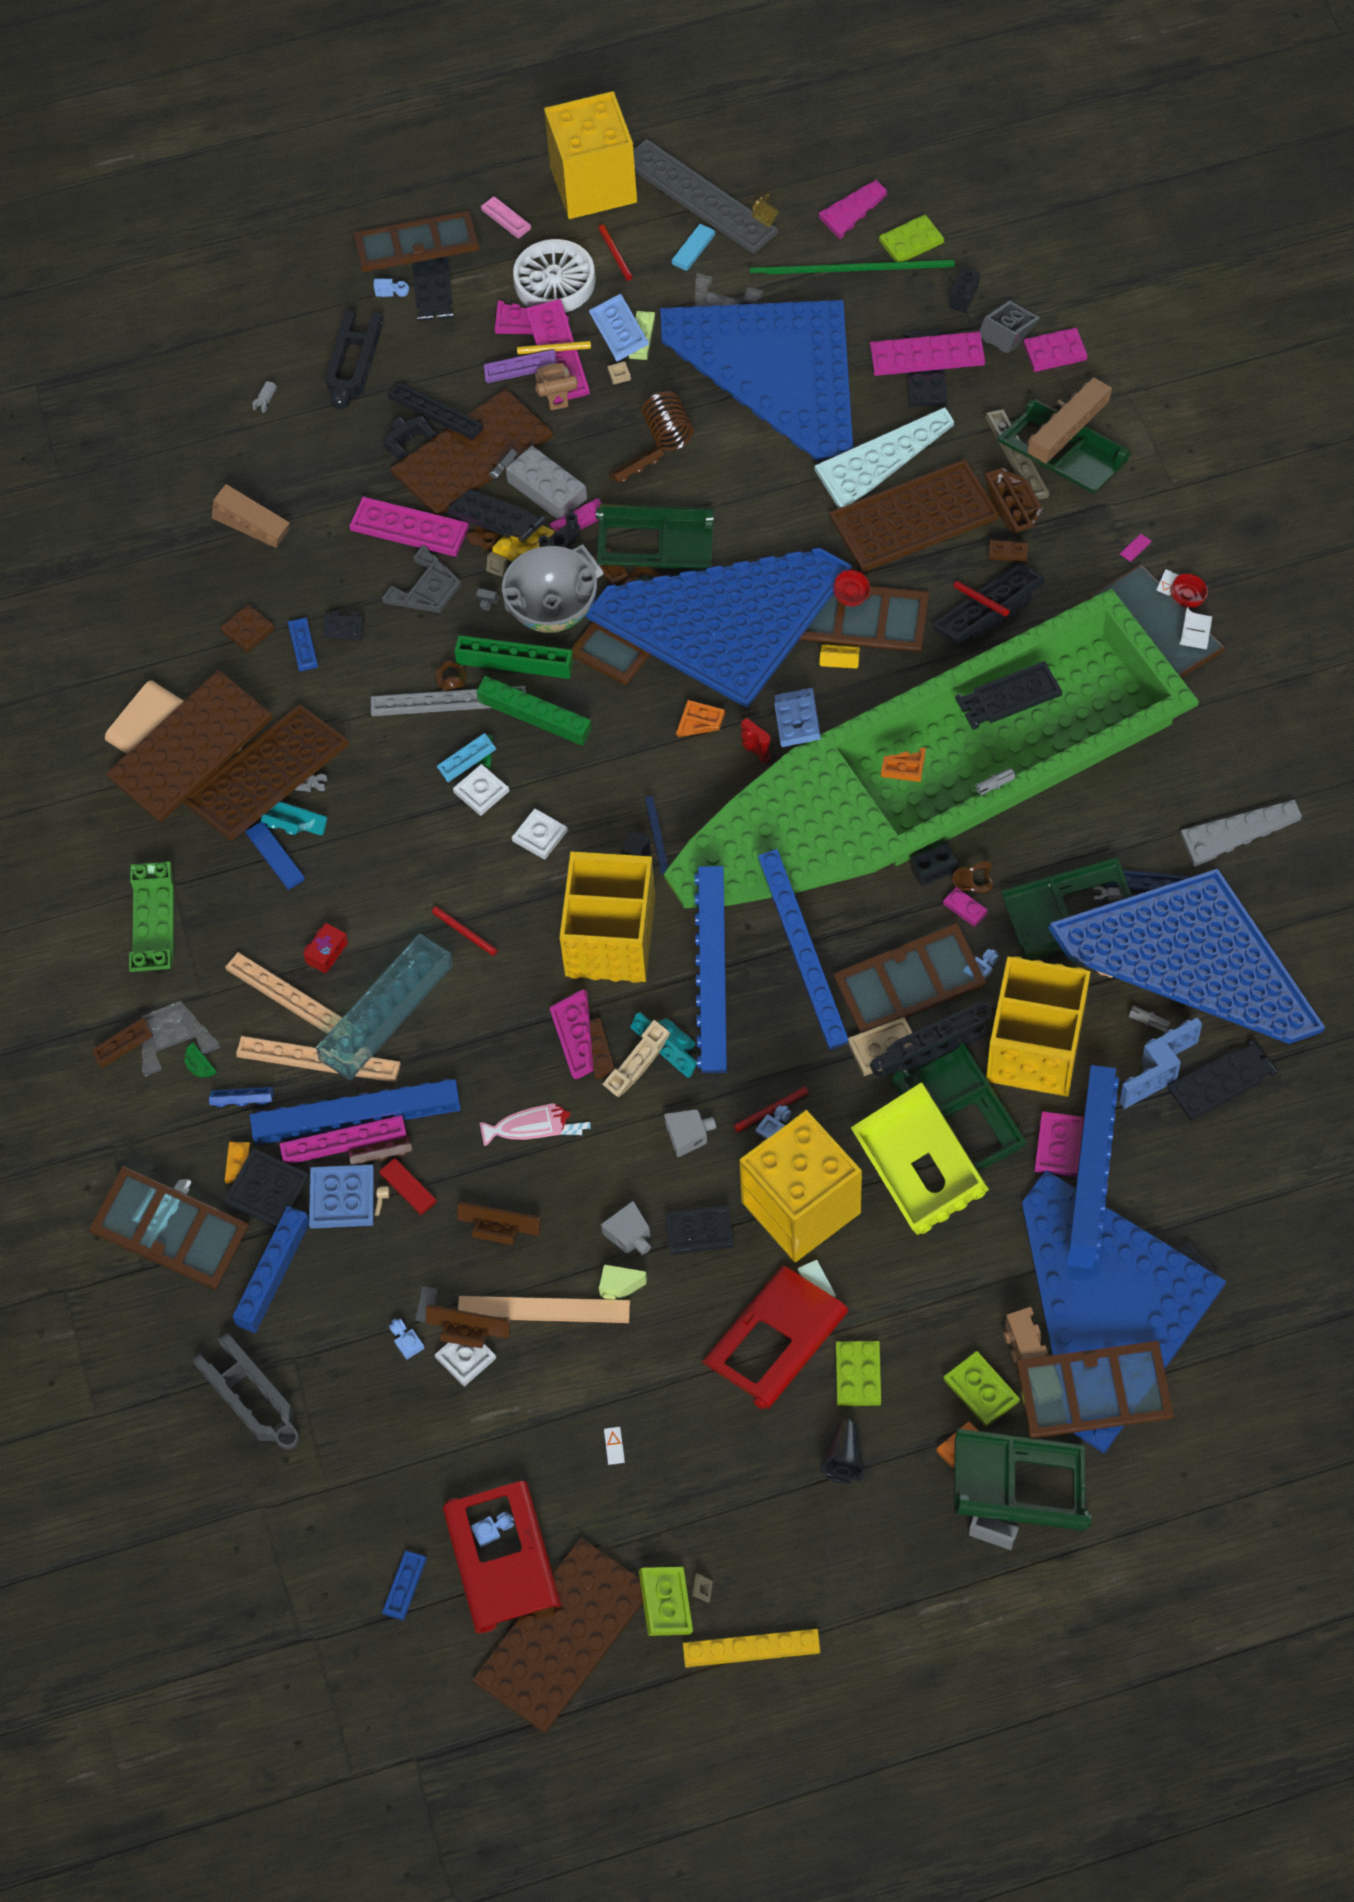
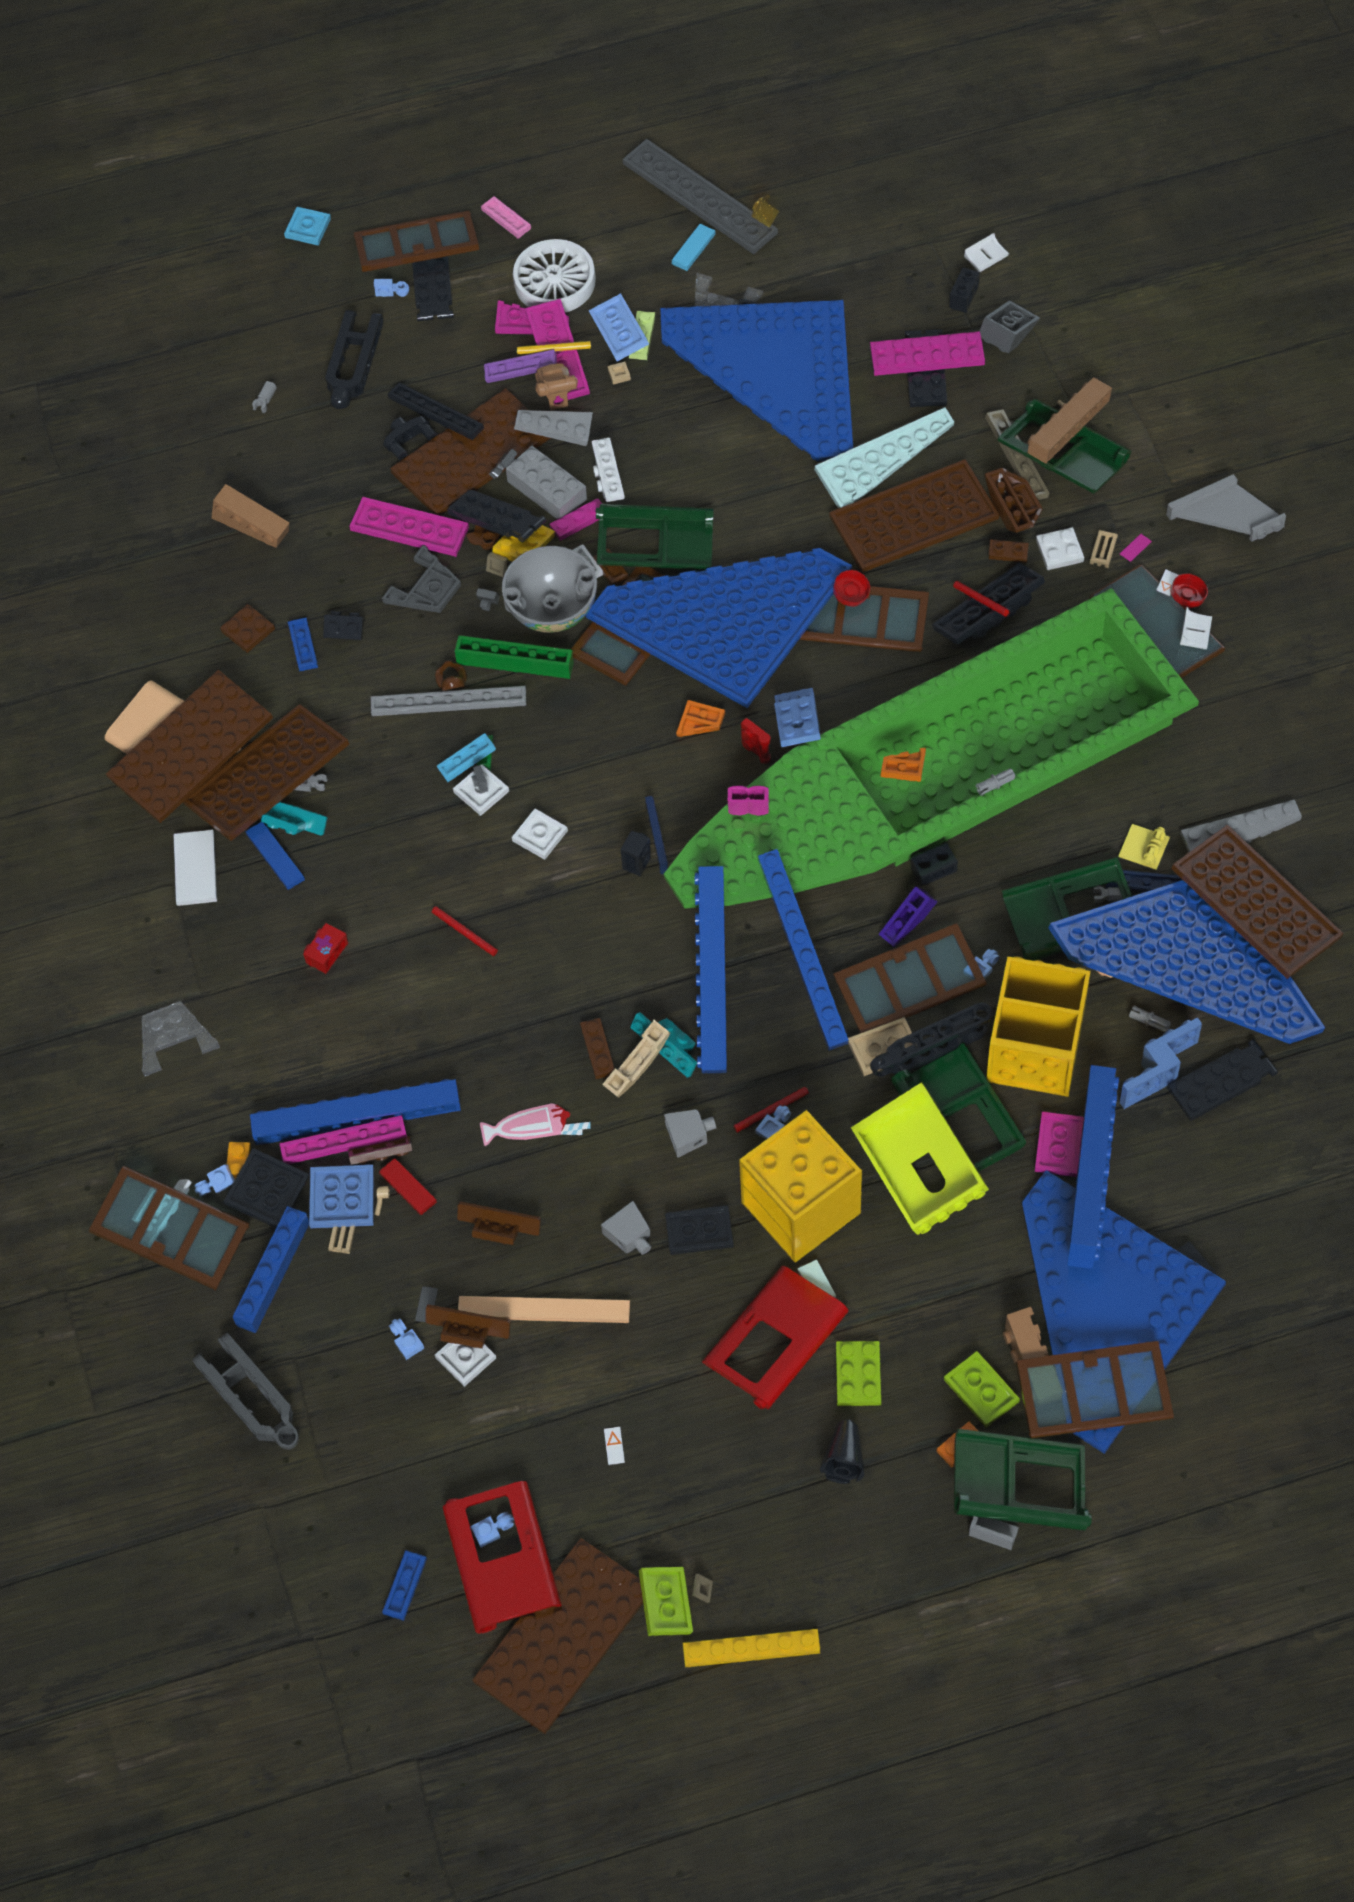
(122, 1042): reddish brown plate -> none
(152, 917): bright green slope -> none
(195, 867): none -> white tile
(197, 1062): green tile -> none
(219, 1179): none -> light blue plate
(241, 1097): blue plate -> none
(283, 993): light nougat tile -> none
(307, 226): none -> medium azure plate
(307, 1058): light nougat tile -> none
(341, 1238): none -> tan tile
(384, 1006): clear light blue brick -> none
(479, 779): none -> dark grey plate
(534, 711): green brick -> none
(559, 425): none -> light grey wing
(565, 536): black connector -> none
(573, 1029): dark pink wing -> none
(591, 155): yellow container -> none
(607, 470): none -> white bracket
(607, 916): yellow container -> none
(615, 252): red bar -> none
(620, 1282): yellowish green slope -> none
(636, 465): reddish brown plate -> none
(665, 416): reddish brown piece -> none
(748, 800): none -> dark pink brick
(839, 656): yellow slope -> none
(850, 209): dark pink wing -> none
(853, 267): green piece -> none
(908, 916): none -> dark purple slope
(911, 239): lime plate -> none
(963, 877): reddish brown piece -> none
(965, 907): dark pink plate -> none
(990, 247): none -> white piece
(1009, 695): black hinge -> none
(1055, 349): dark pink plate -> none
(1059, 548): none -> white plate
(1100, 561): none -> tan tile
(1144, 846): none -> light yellow hinge
(1228, 507): none -> light grey piece
(1257, 901): none -> reddish brown plate

